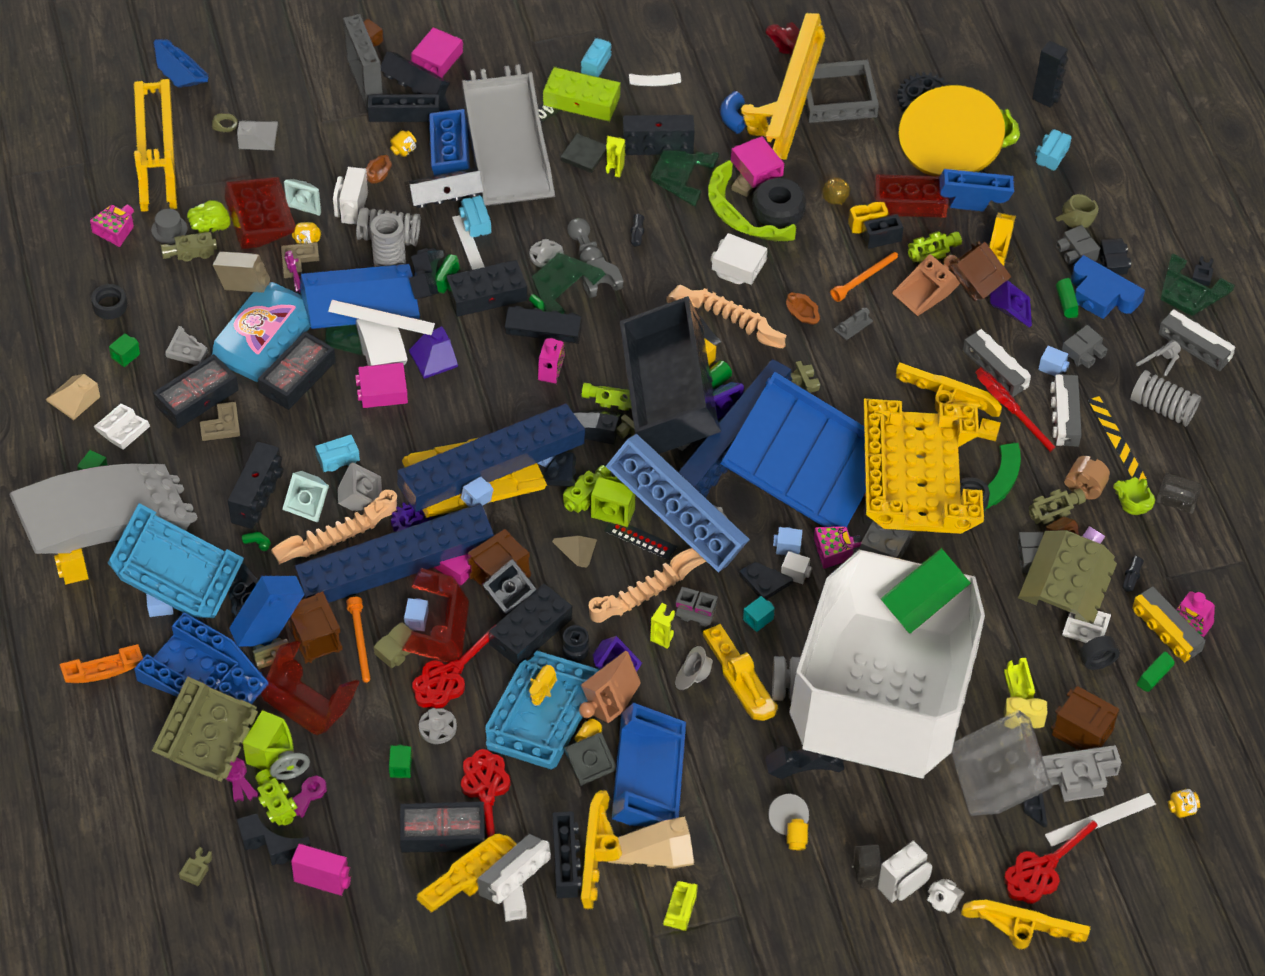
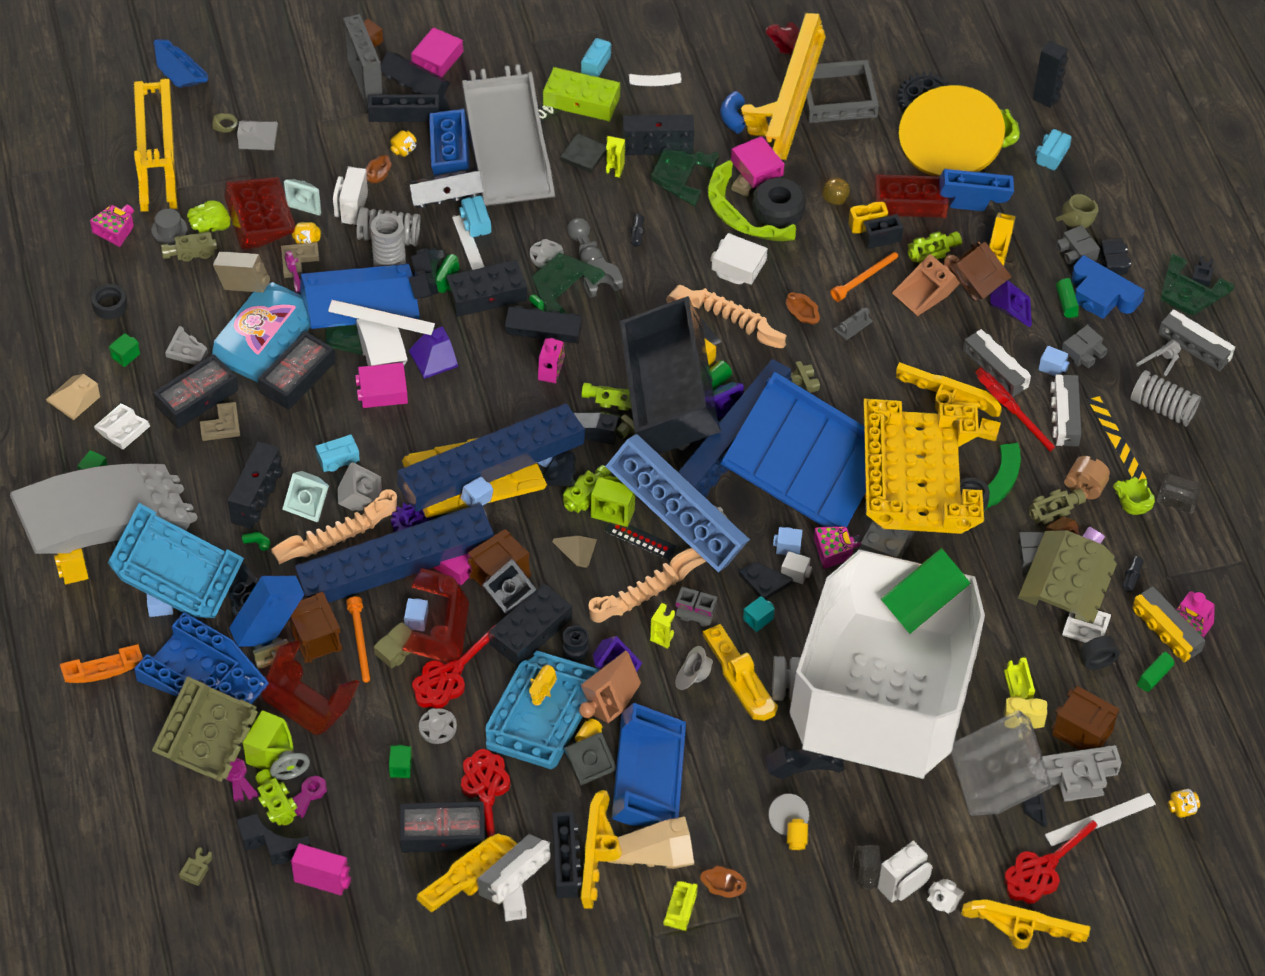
(723, 881): none -> dark orange arm

